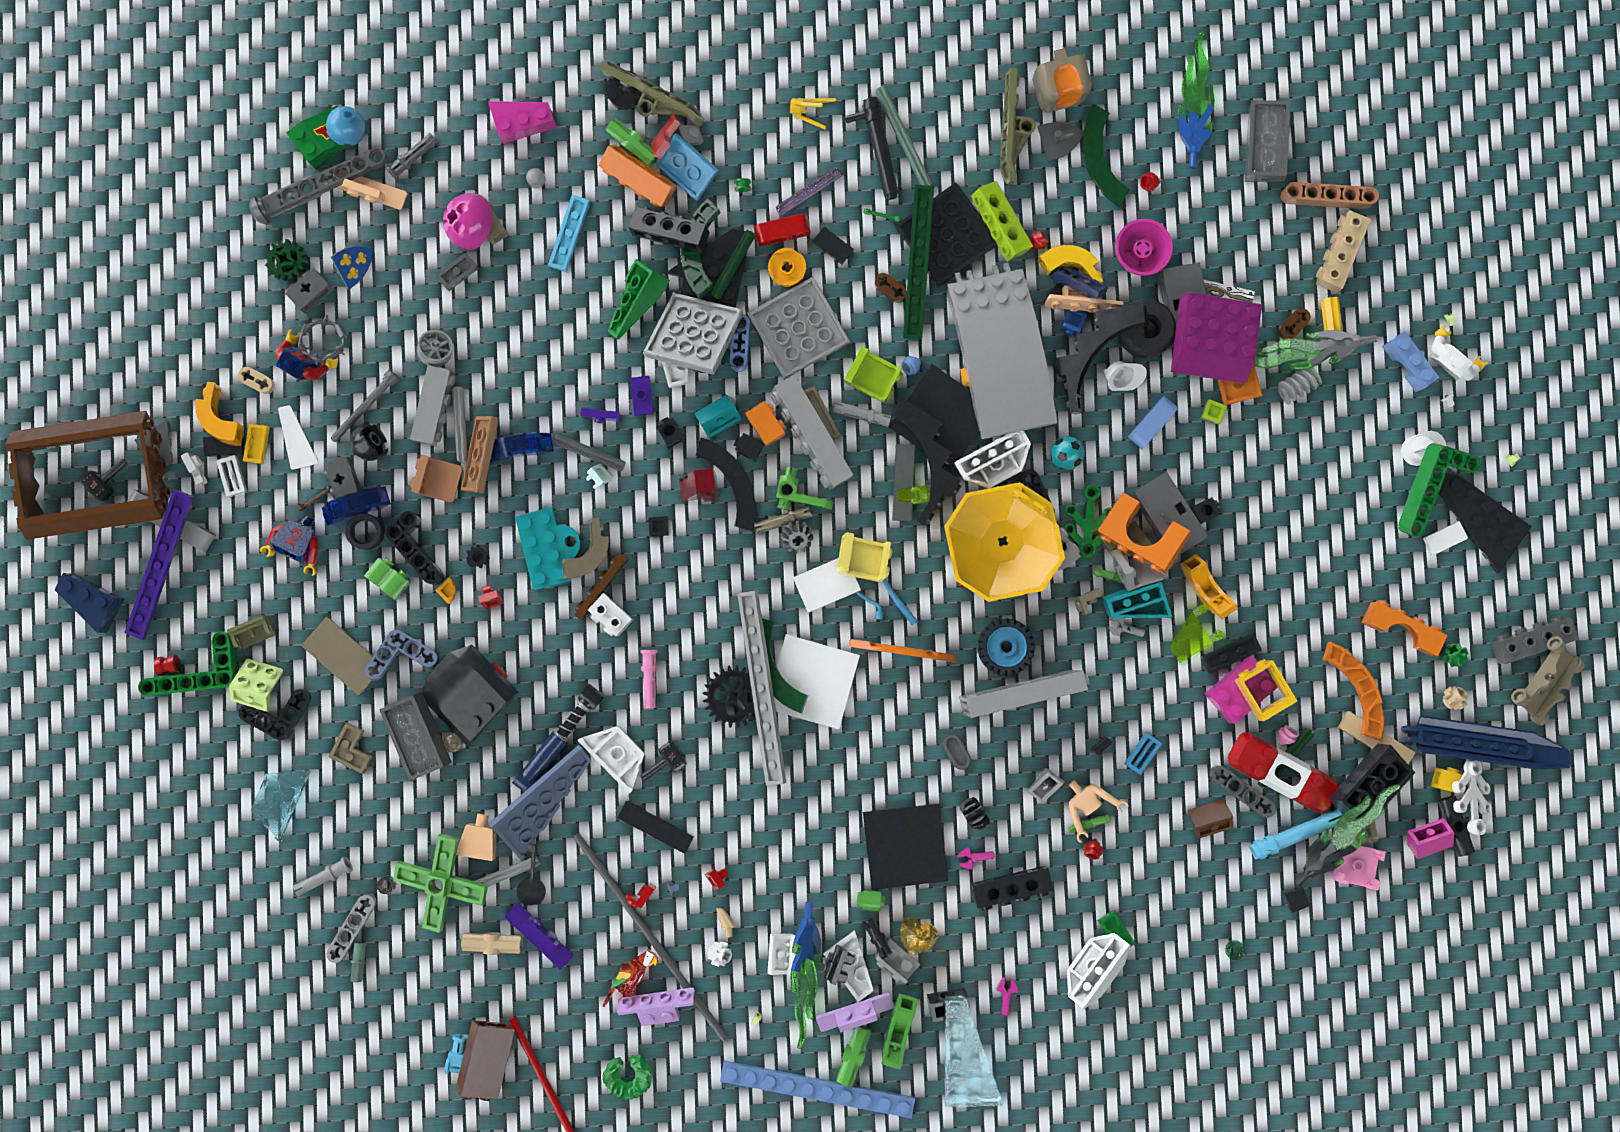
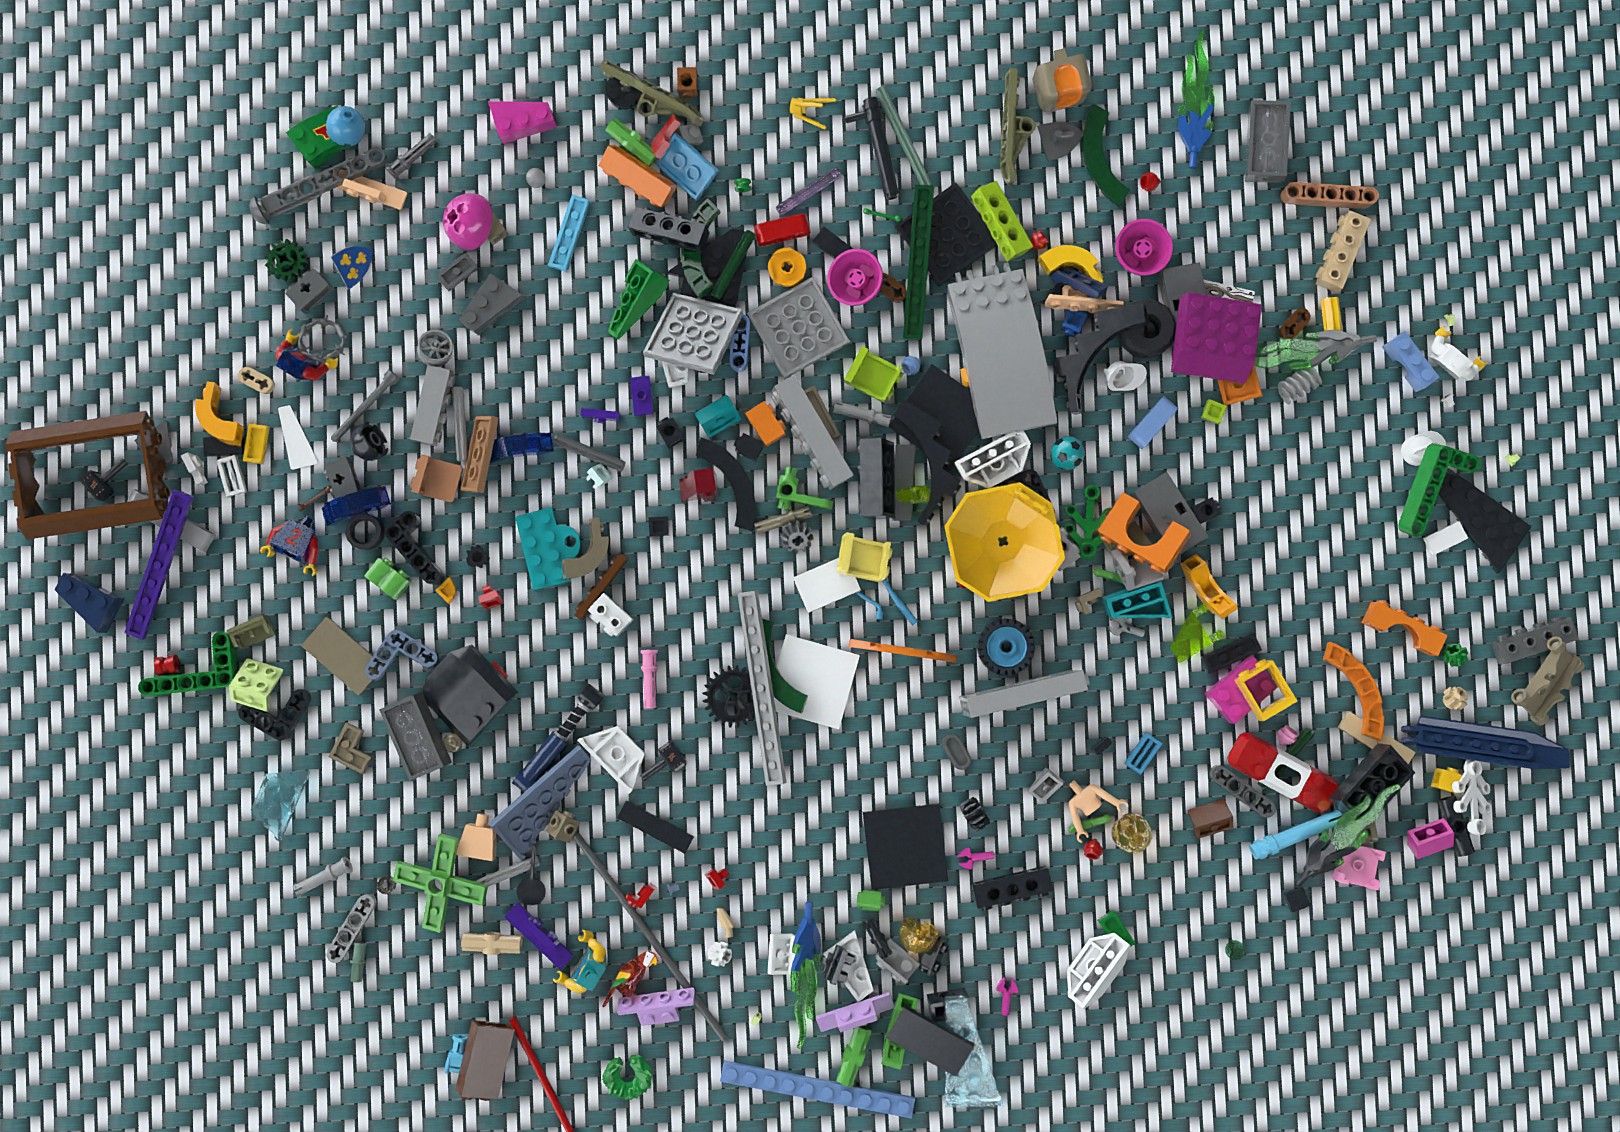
(489, 305): none -> dark grey wedge
(563, 825): none -> dark tan brick
(589, 967): none -> torso
(687, 74): none -> dark orange brick
(847, 274): none -> dark pink piece
(876, 478): none -> brick
(930, 1040): none -> black tile
(932, 962): none -> black hinge
(1131, 833): none -> clear yellow cylinder

